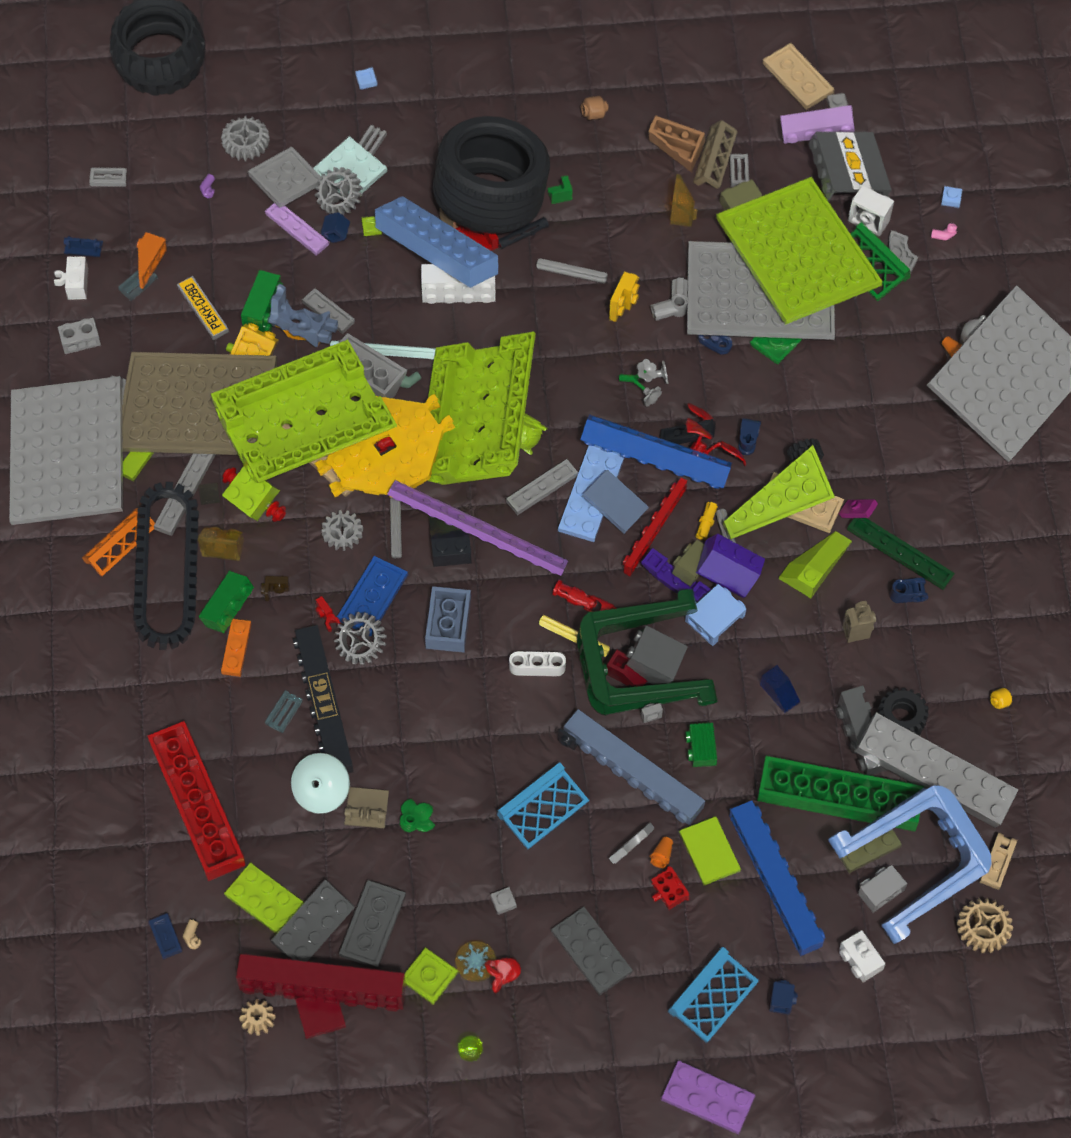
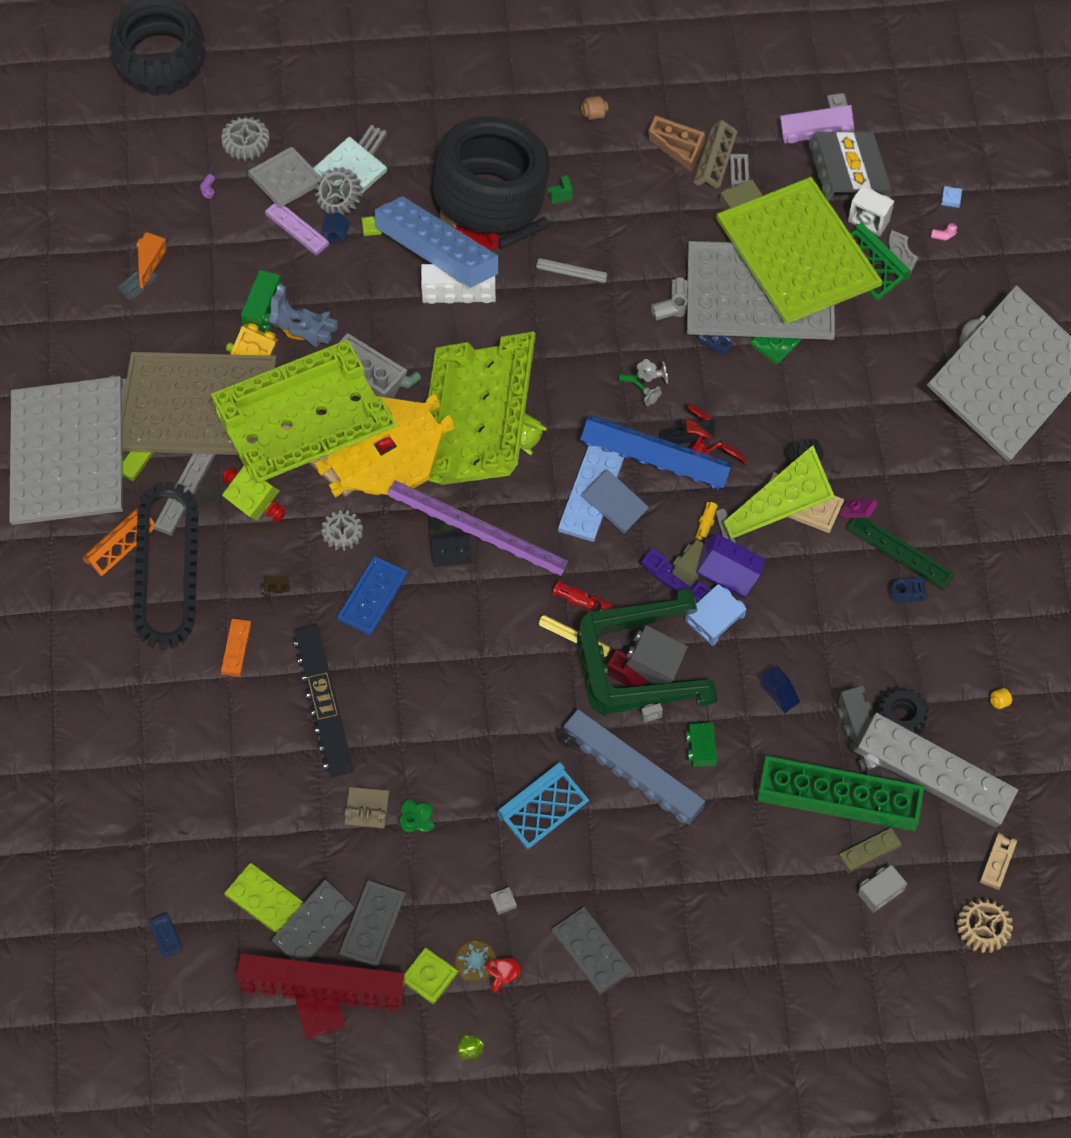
(74, 278): white brick -> none
(80, 339): light grey brick -> none
(82, 246): dark blue hinge -> none
(109, 178): light grey tile -> none
(189, 935): tan arm -> none
(196, 801): red brick -> none
(202, 308): tile -> none
(221, 543): clear yellow slope -> none
(226, 602): green brick -> none
(250, 1014): tan gear -> none
(291, 698): clear light blue tile -> none
(320, 304): light grey tile -> none
(323, 610): red plate -> none
(332, 780): light aqua dish -> none
(356, 644): light grey gear -> none
(366, 78): light blue plate -> none
(395, 512): light grey axle -> none
(401, 351): light aqua axle -> none
(448, 619): sand blue brick -> none
(528, 658): white beam -> none
(542, 487): light grey plate -> none
(624, 295): yellow plate -> none
(631, 843): light grey tile -> none
(650, 532): red plate -> none
(661, 855): orange cone -> none
(671, 883): red piece -> none
(682, 205): clear yellow slope -> none
(697, 987): dark azure fence -> none
(708, 1097): medium lavender plate -> none
(709, 851): lime tile -> none
(748, 435): dark blue piece -> none
(776, 878): blue brick -> none
(783, 997): dark blue brick -> none
(798, 76): tan plate -> none
(813, 566): lime wedge -> none
(859, 622): dark tan hinge -> none
(861, 956): white brick -> none
(951, 345): orange cone -> none
(963, 835): medium blue piece -> none

